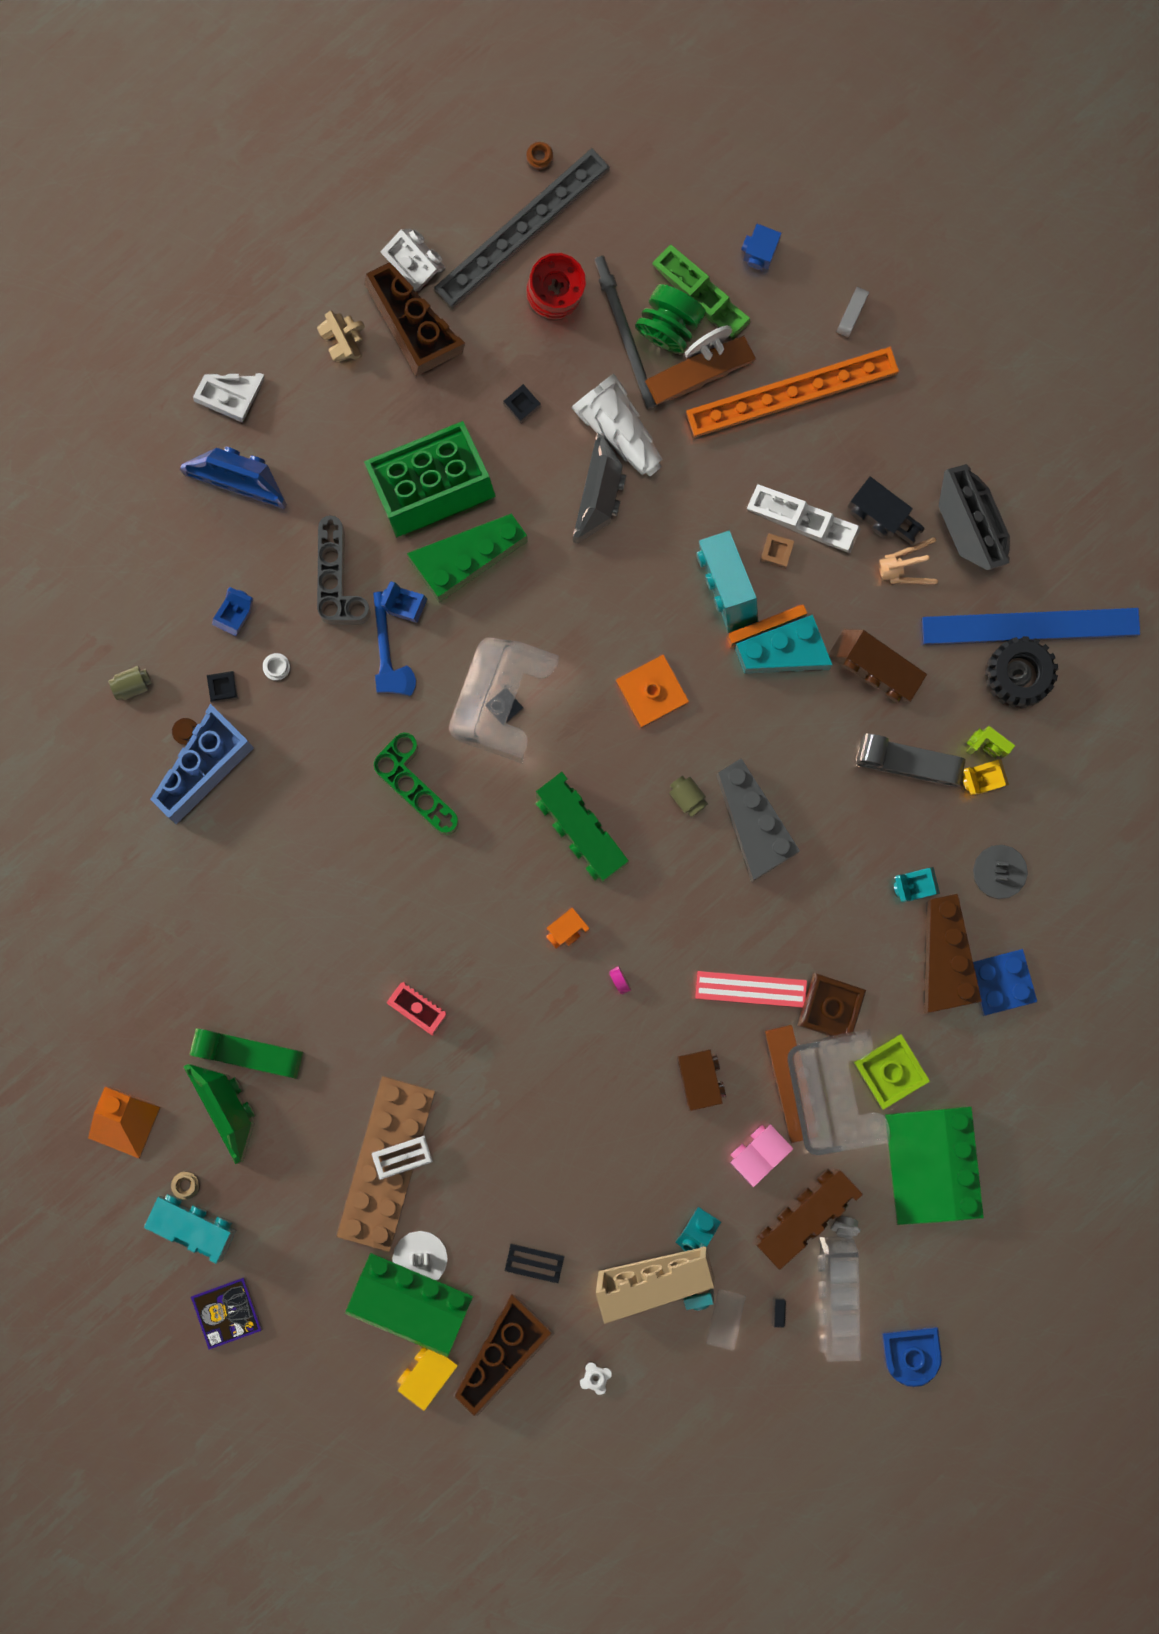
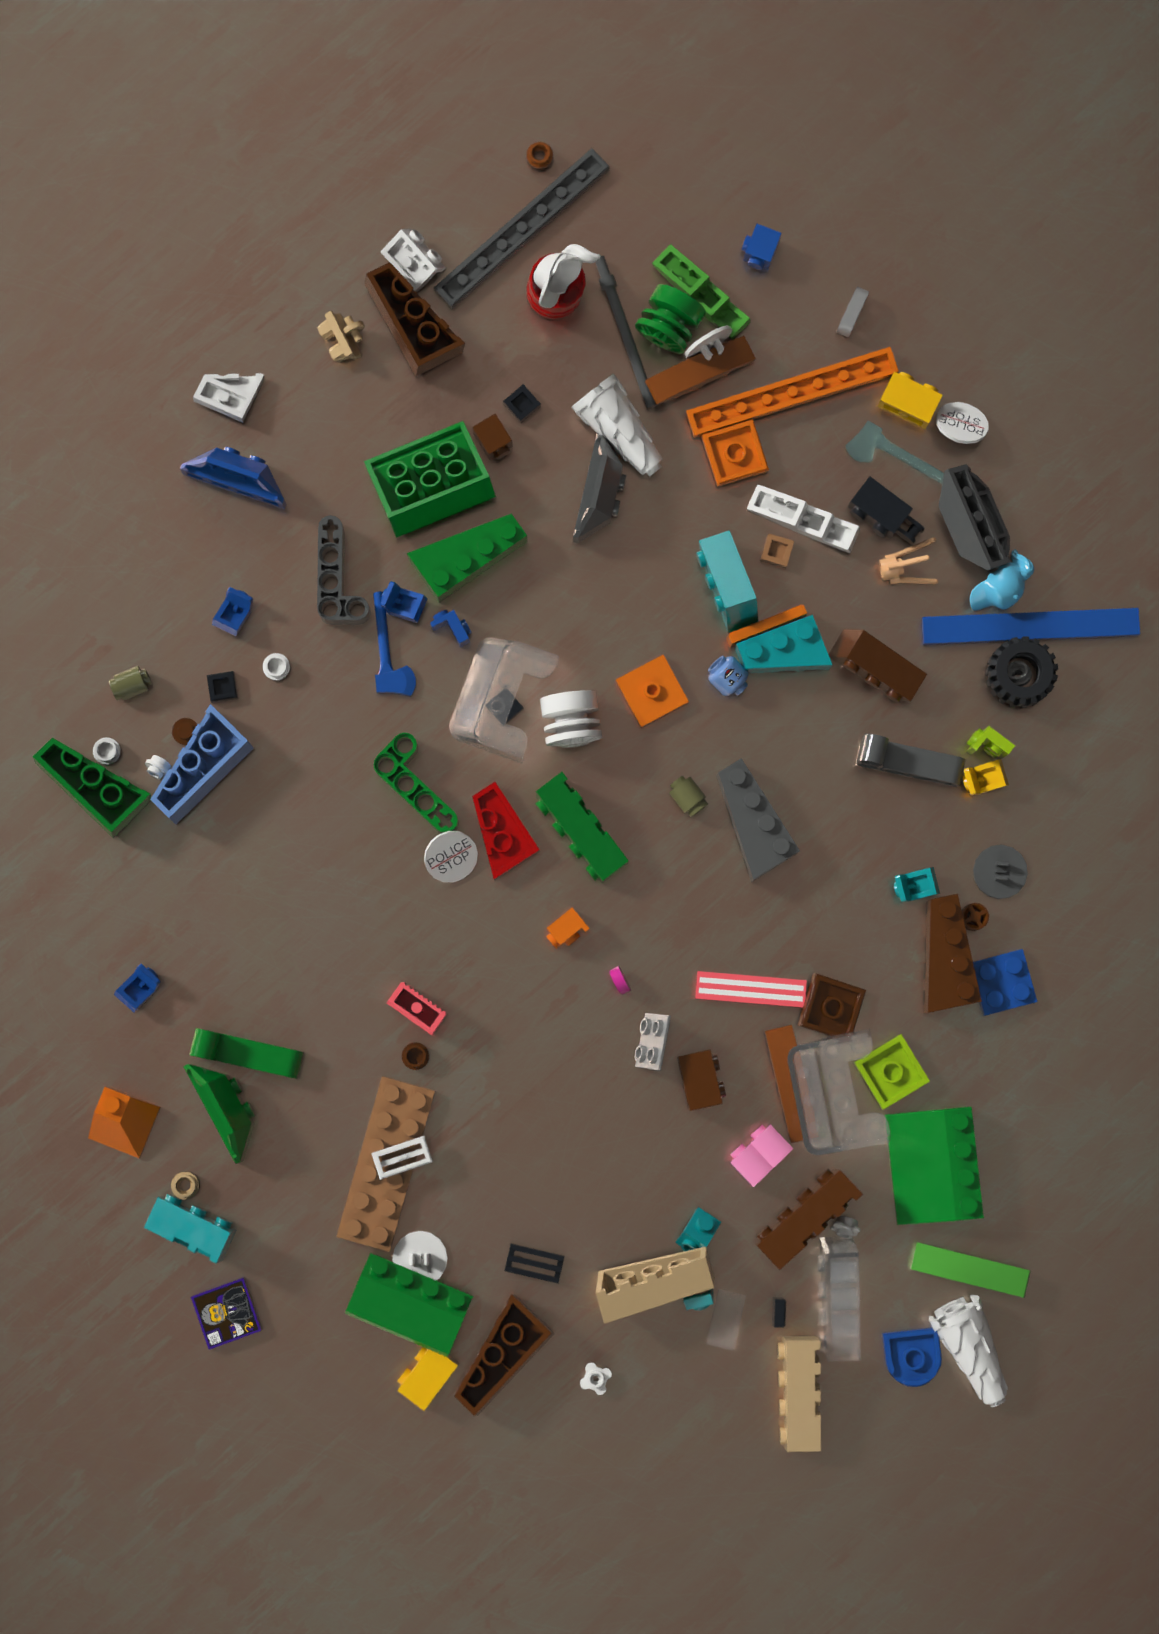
(96, 790): none -> green wedge
(106, 751): none -> white plate
(138, 988): none -> blue bracket
(157, 767): none -> white plate
(415, 1056): none -> reddish brown plate
(450, 856): none -> white piece
(459, 628): none -> blue bracket
(493, 437): none -> reddish brown brick
(502, 830): none -> red wing
(560, 270): none -> white hair
(571, 718): none -> white wheel
(652, 1043): none -> light grey hinge
(728, 676): none -> medium blue head
(735, 452): none -> orange plate
(801, 1393): none -> tan wedge
(870, 437): none -> clear light blue piece
(910, 399): none -> yellow brick
(962, 422): none -> white piece
(969, 1340): none -> white cone
(971, 1270): none -> bright green slope
(978, 914): none -> reddish brown wheel
(1004, 585): none -> medium azure hair

